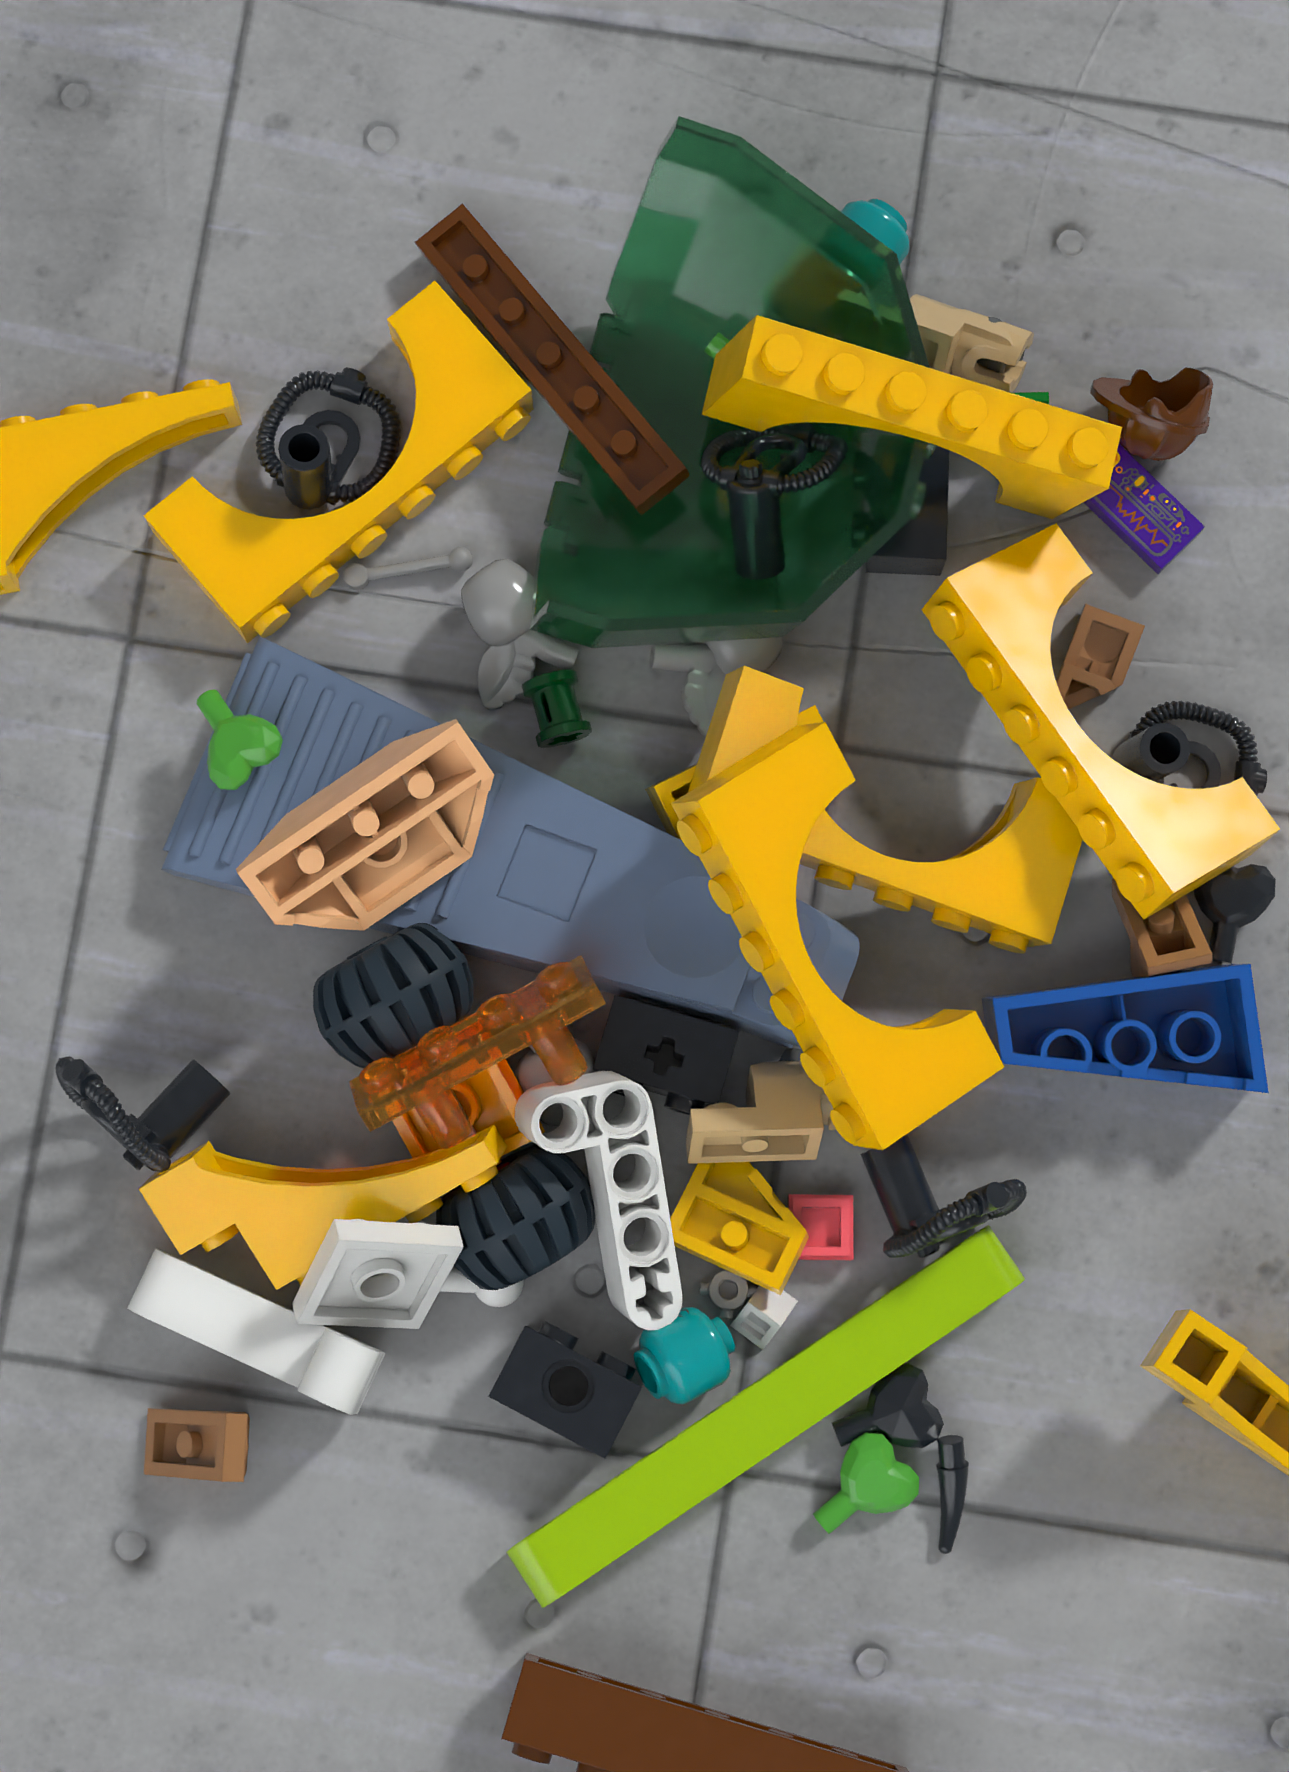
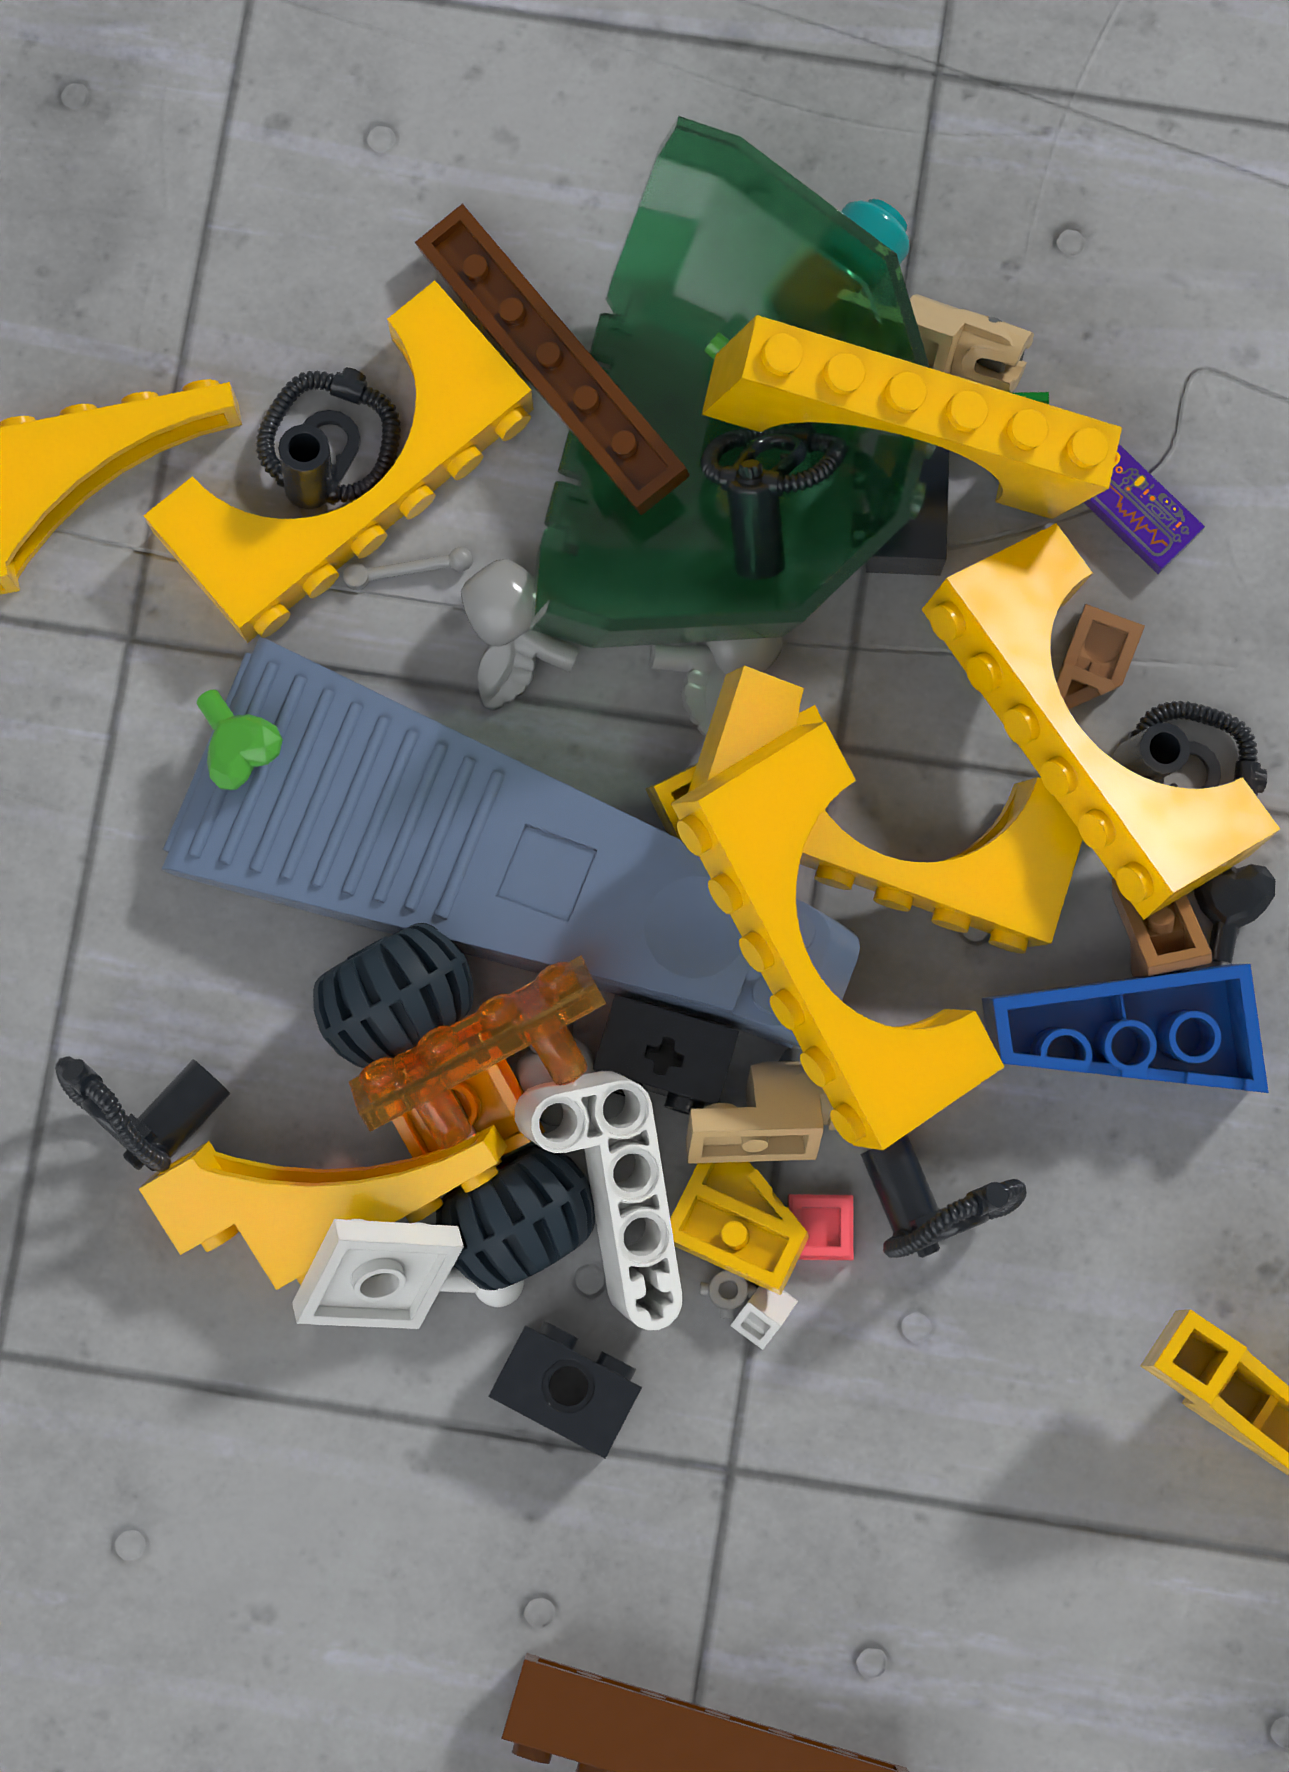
(197, 1444): medium nougat slope -> none
(256, 1332): white beam -> none
(374, 834): light nougat wedge -> none
(556, 708): dark green bush -> none
(685, 1357): teal head -> none
(765, 1416): lime beam -> none
(869, 1482): bright green rock -> none
(896, 1410): black rock -> none
(953, 1479): black helmet -> none
(1156, 415): reddish brown piece -> none

